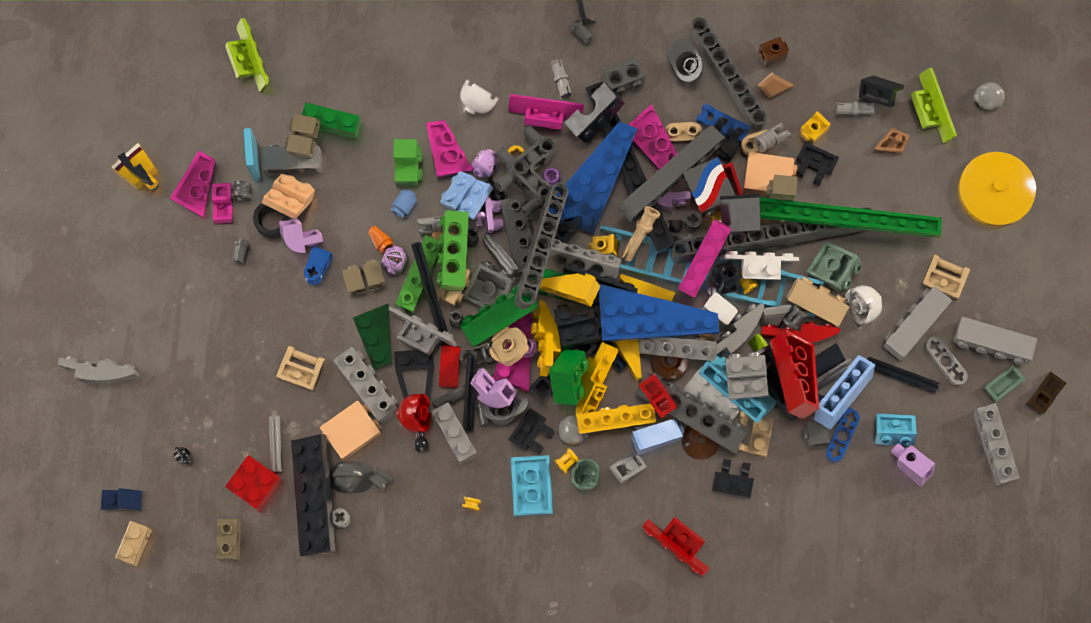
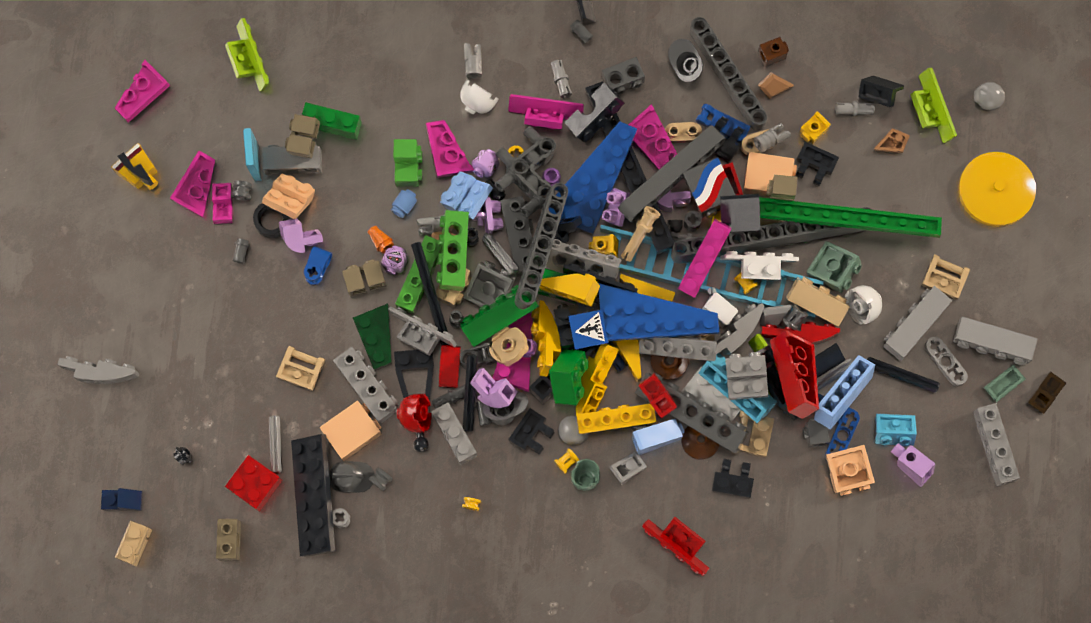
(145, 88): none -> dark pink wing
(472, 62): none -> light grey hinge
(531, 485): medium azure tile -> none
(588, 329): none -> blue sticker
(614, 199): none -> lavender hips
(725, 277): black brick -> none
(850, 470): none -> light nougat plate

